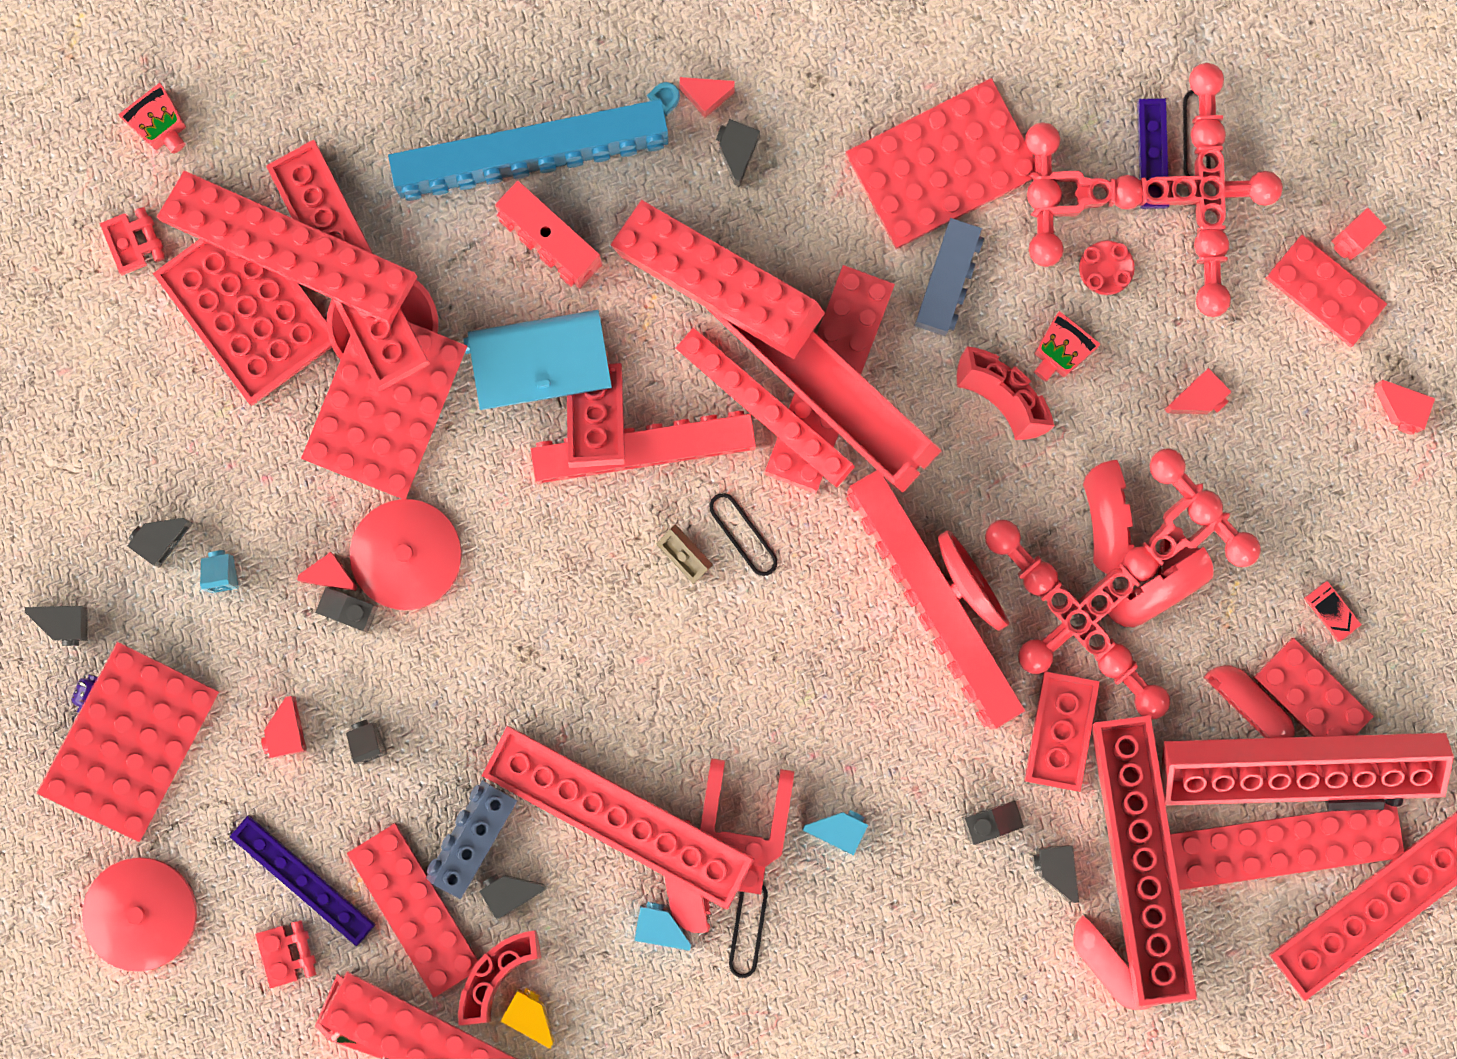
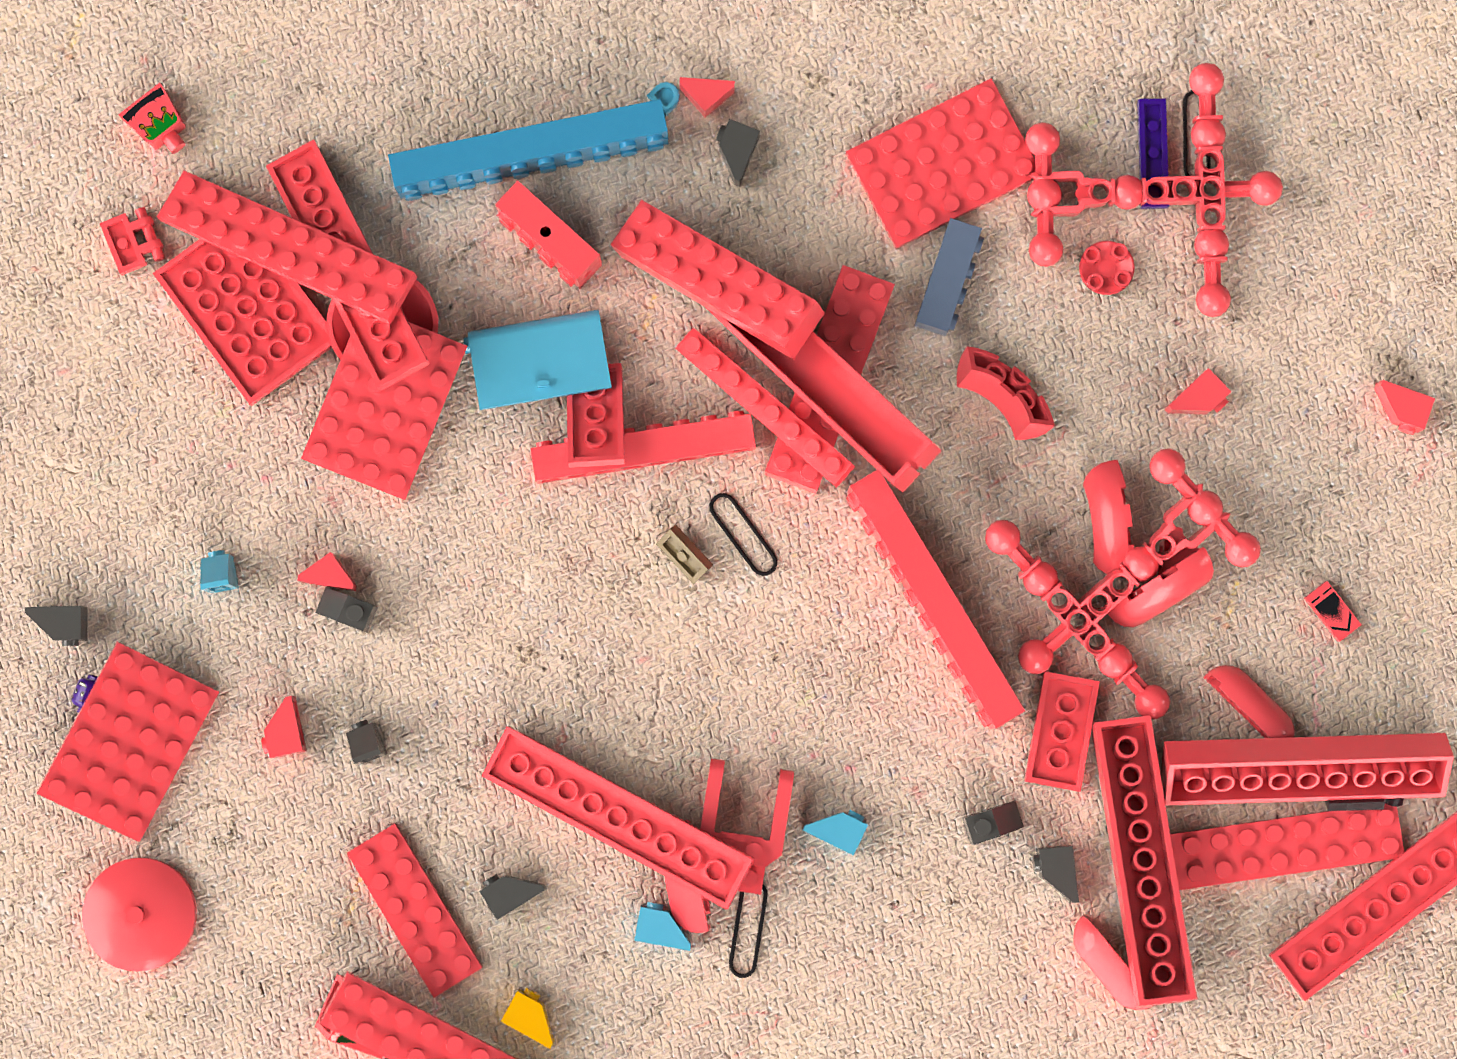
(158, 539): dark grey slope -> none
(277, 955): coral plate -> none
(302, 880): dark purple tile -> none
(405, 554): coral dish -> none
(470, 839): sand blue brick -> none
(489, 973): coral brick -> none
(970, 582): coral dish -> none
(1063, 348): coral torso -> none
(1311, 693): coral plate -> none
(1326, 291): coral plate -> none
(1358, 234): coral brick -> none

